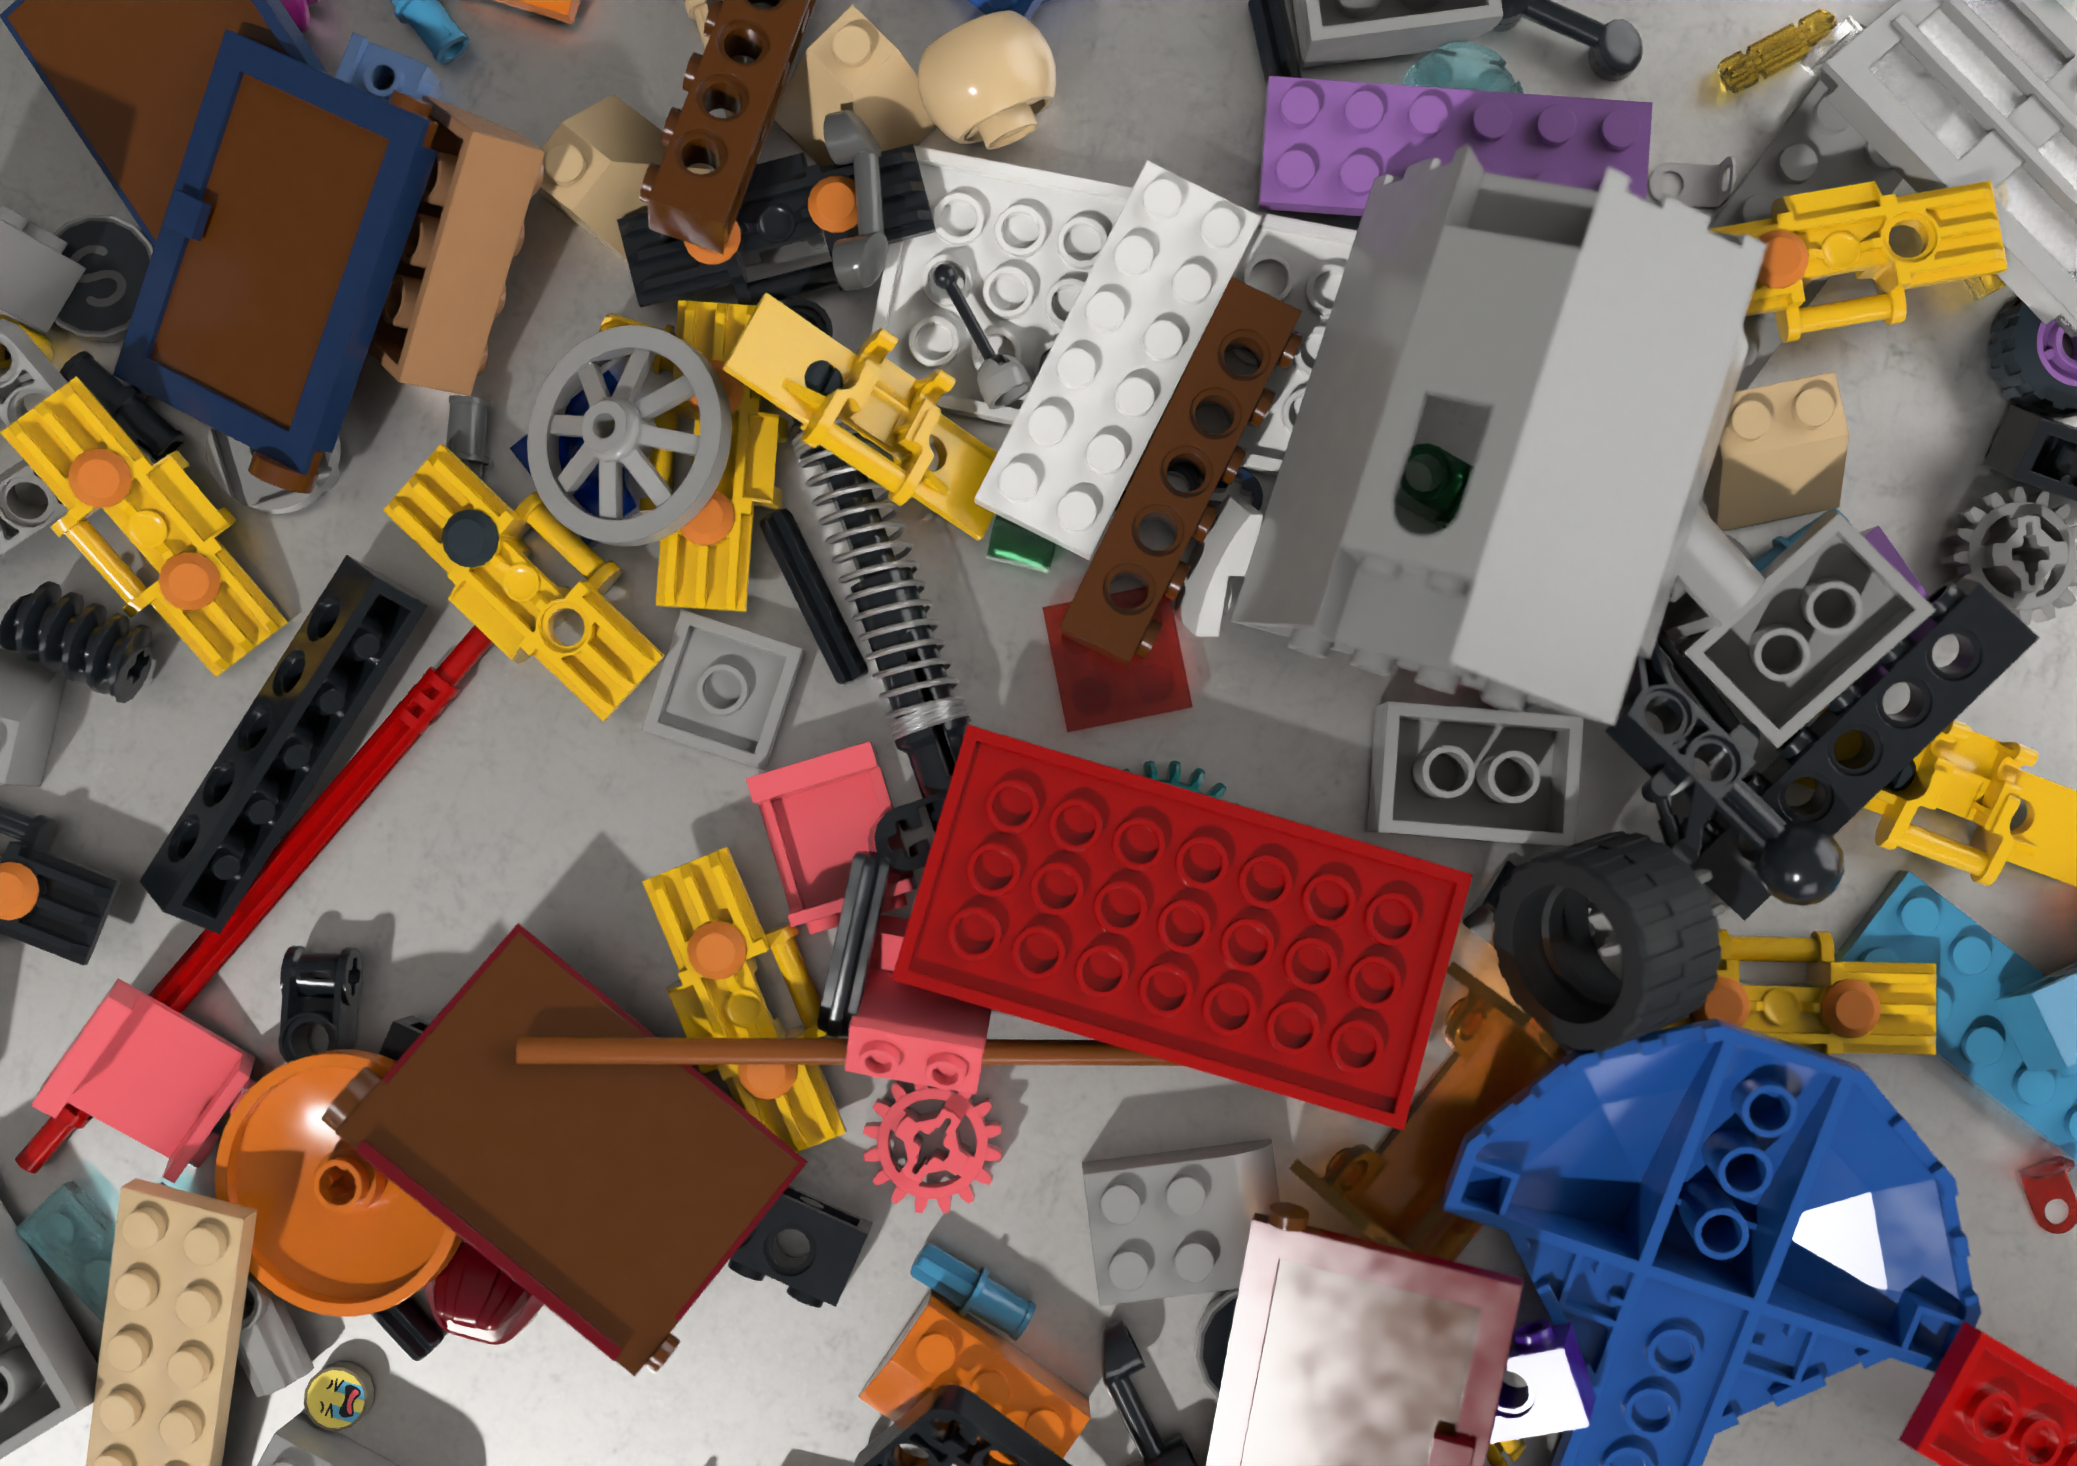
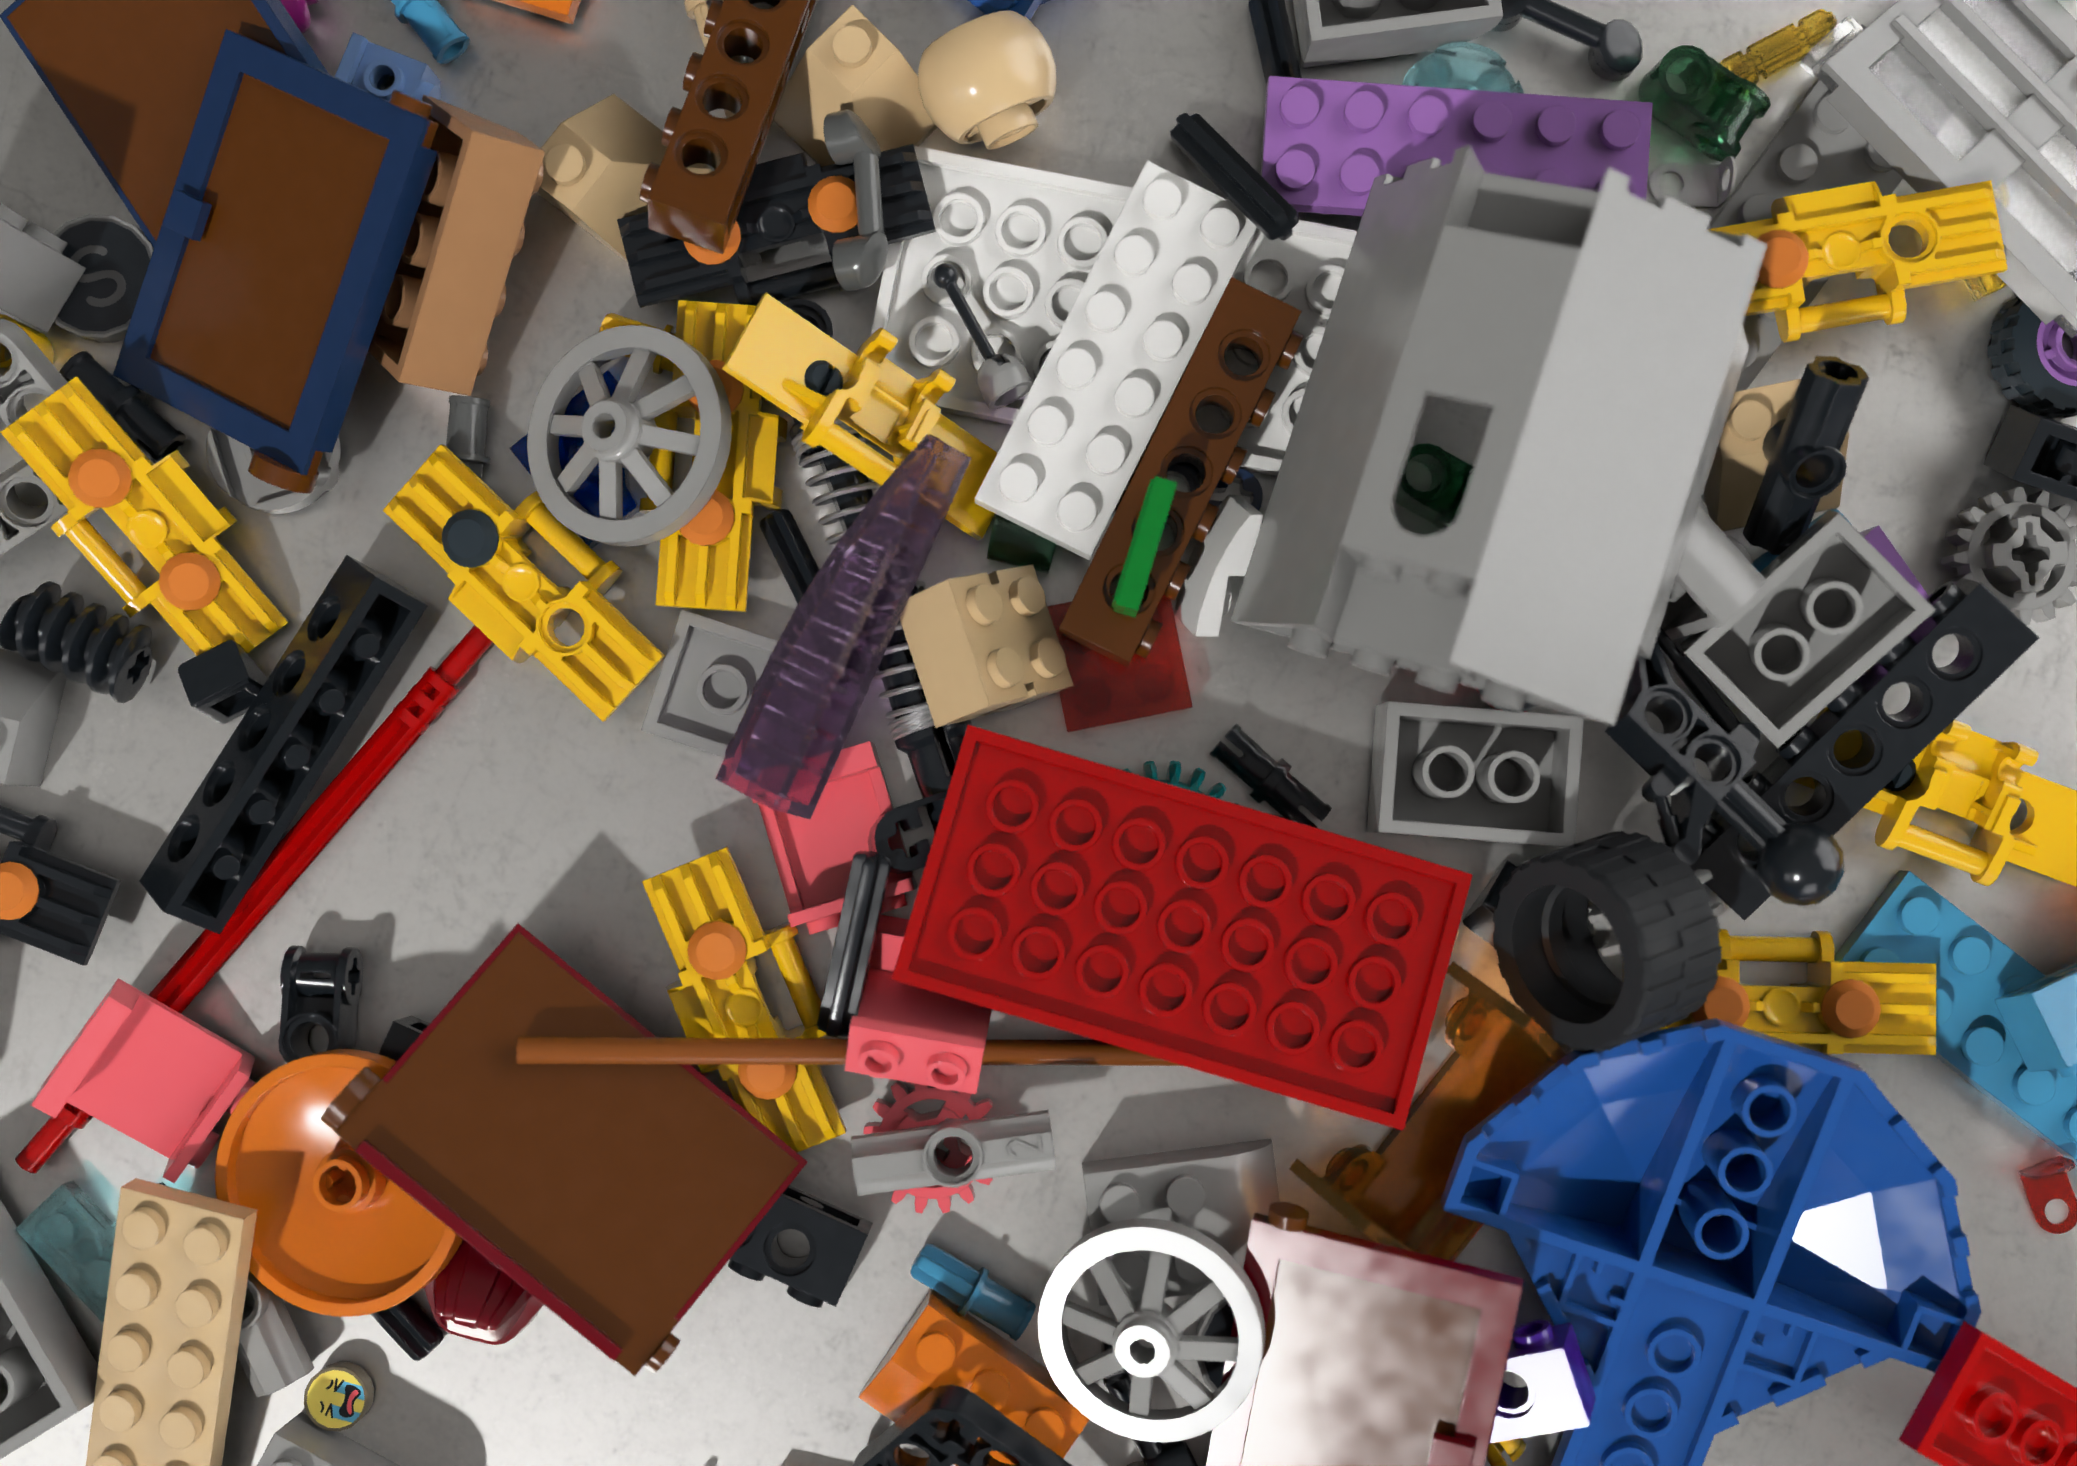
(222, 681): none -> black slope
(839, 636): none -> clear purple slope
(909, 1158): none -> light grey piece
(984, 644): none -> tan piece
(1143, 546): none -> green tile
(1154, 1322): none -> wheel
(1234, 176): none -> black axle
(1269, 778): none -> black pin
(1709, 100): none -> clear green piece
(1805, 453): none -> black piece

